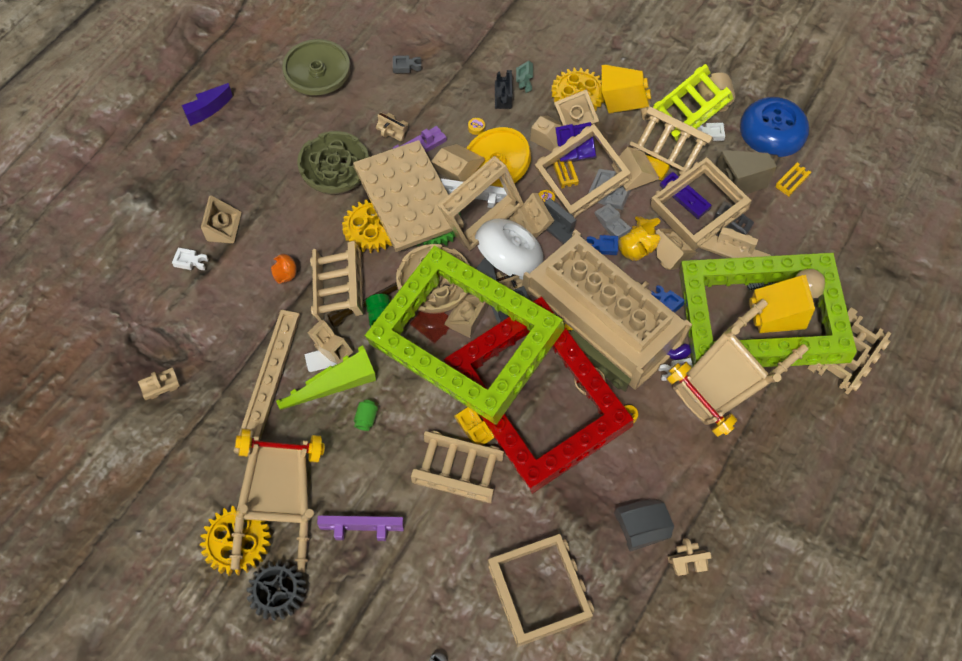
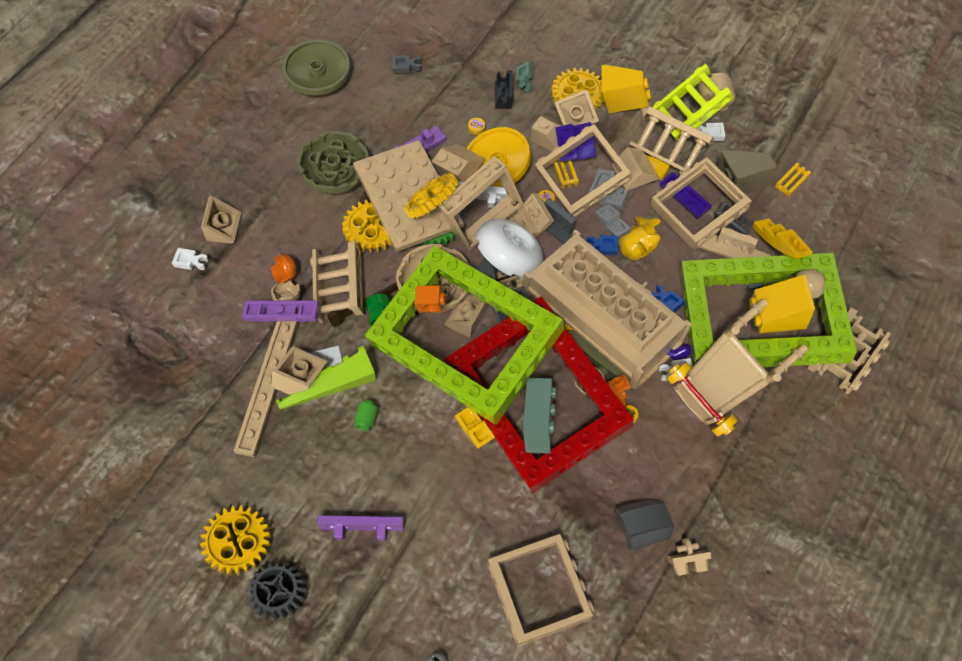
(159, 383): tan hips -> none
(207, 104): dark purple slope -> none
(275, 488): tan piece -> none
(281, 311): none -> medium lavender hinge
(285, 292): none -> tan hair
(296, 371): none -> tan slope
(328, 343): tan brick -> none
(391, 127): tan hips -> none
(423, 203): none -> yellow gear
(429, 298): none -> orange brick
(431, 325): clear red piece -> none
(462, 486): tan fence -> none
(538, 415): none -> sand green wedge
(619, 386): none -> orange bracket
(672, 249): tan slope -> none
(781, 239): none -> yellow slope
(782, 134): blue brick -> none

